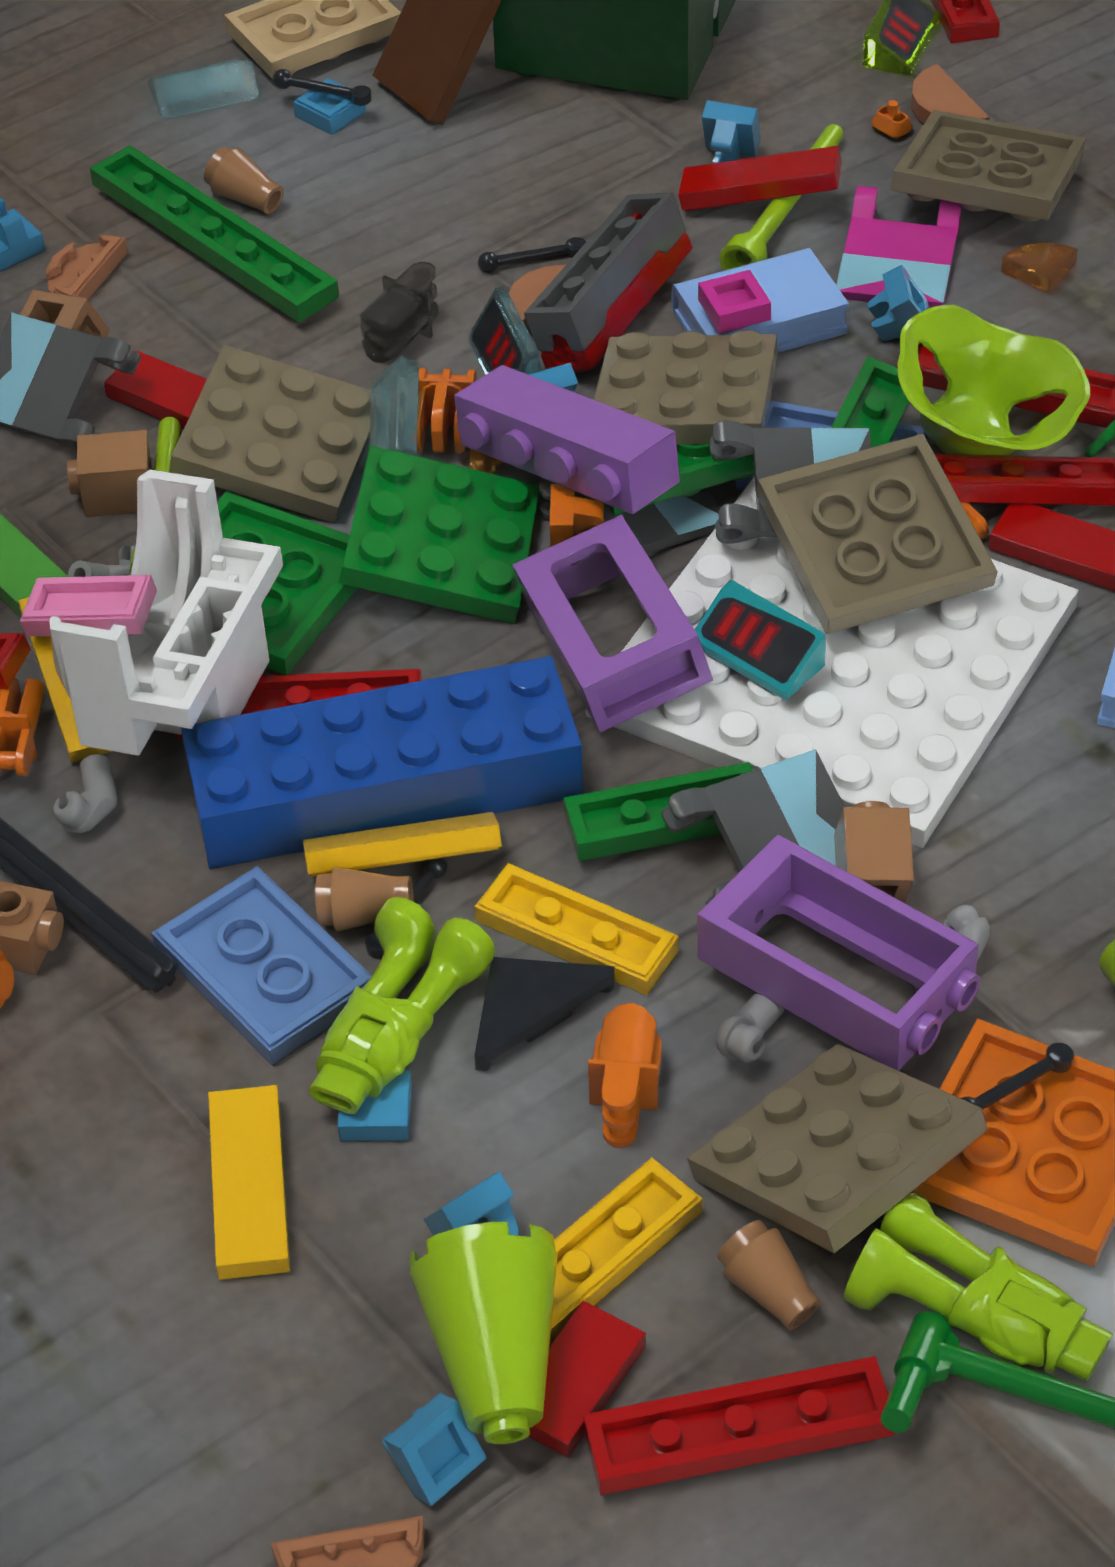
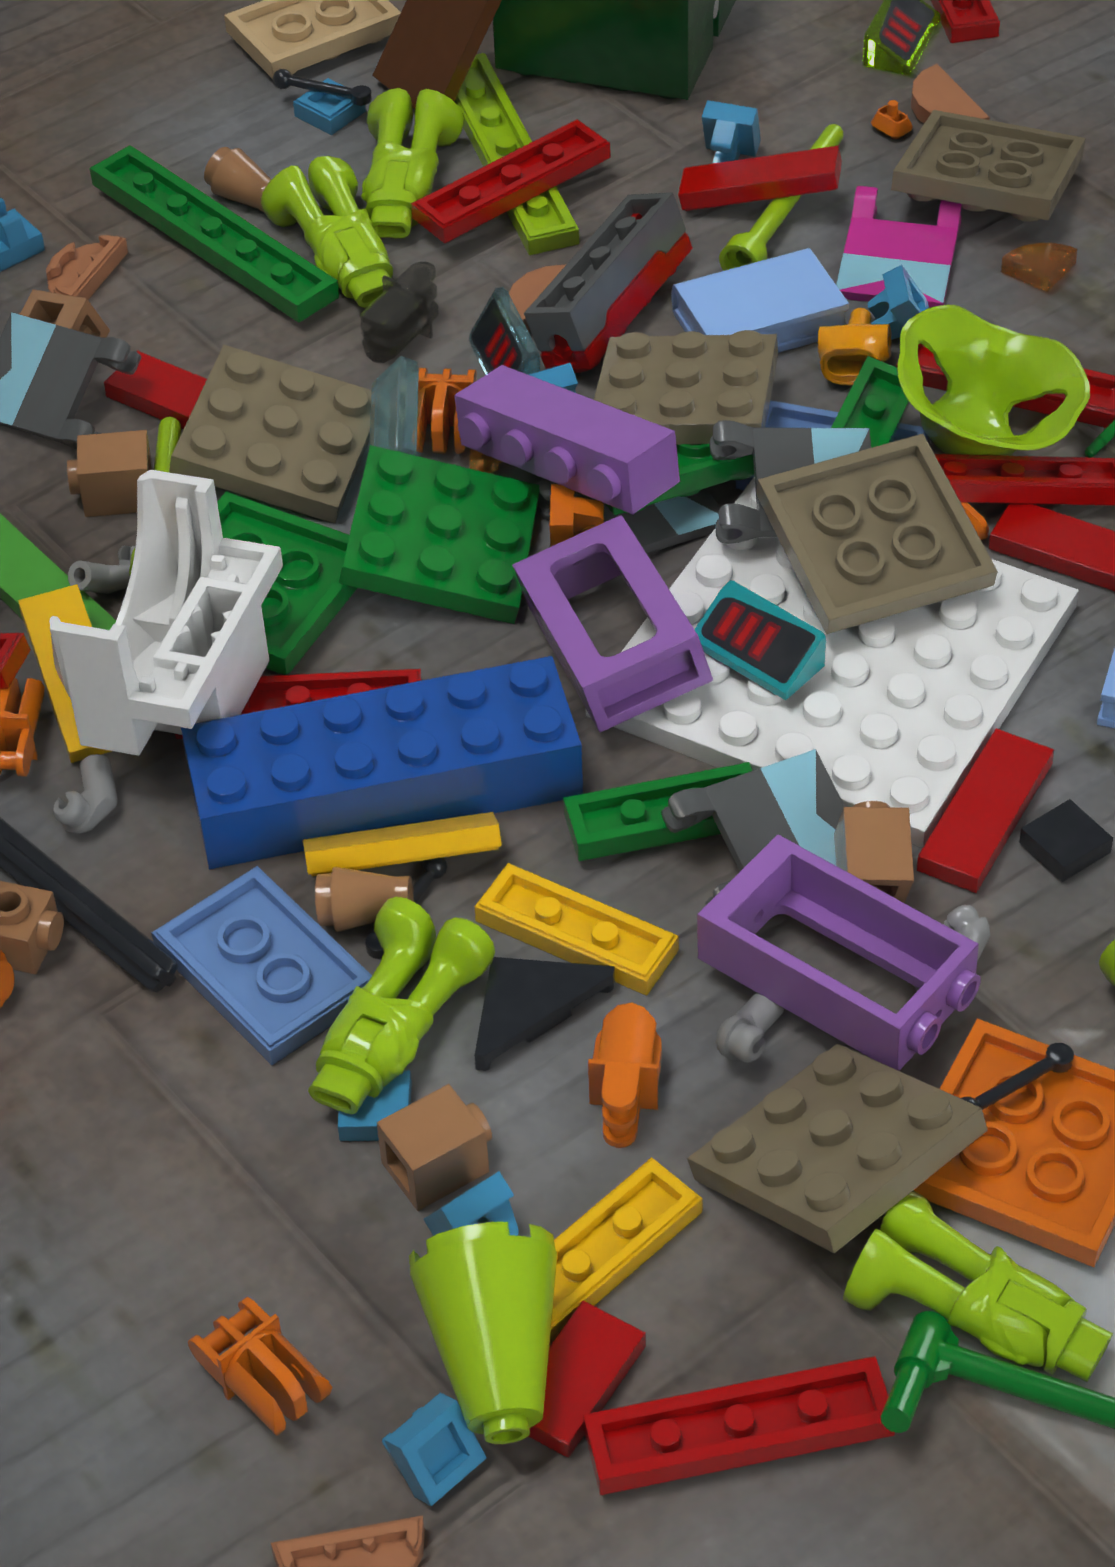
(89, 602): bright pink tile -> none
(204, 87): clear light blue slope -> none
(248, 1182): yellow tile -> none
(260, 1367): none -> orange arm
(342, 242): none -> lime piece
(400, 173): none -> lime piece
(434, 1146): none -> medium nougat brick
(489, 261): black hinge -> none
(496, 131): none -> lime tile
(510, 181): none -> red tile
(734, 301): dark pink plate -> none
(767, 1272): medium nougat cone -> none
(846, 347): none -> light orange piece
(985, 810): none -> red tile
(1066, 840): none -> black tile

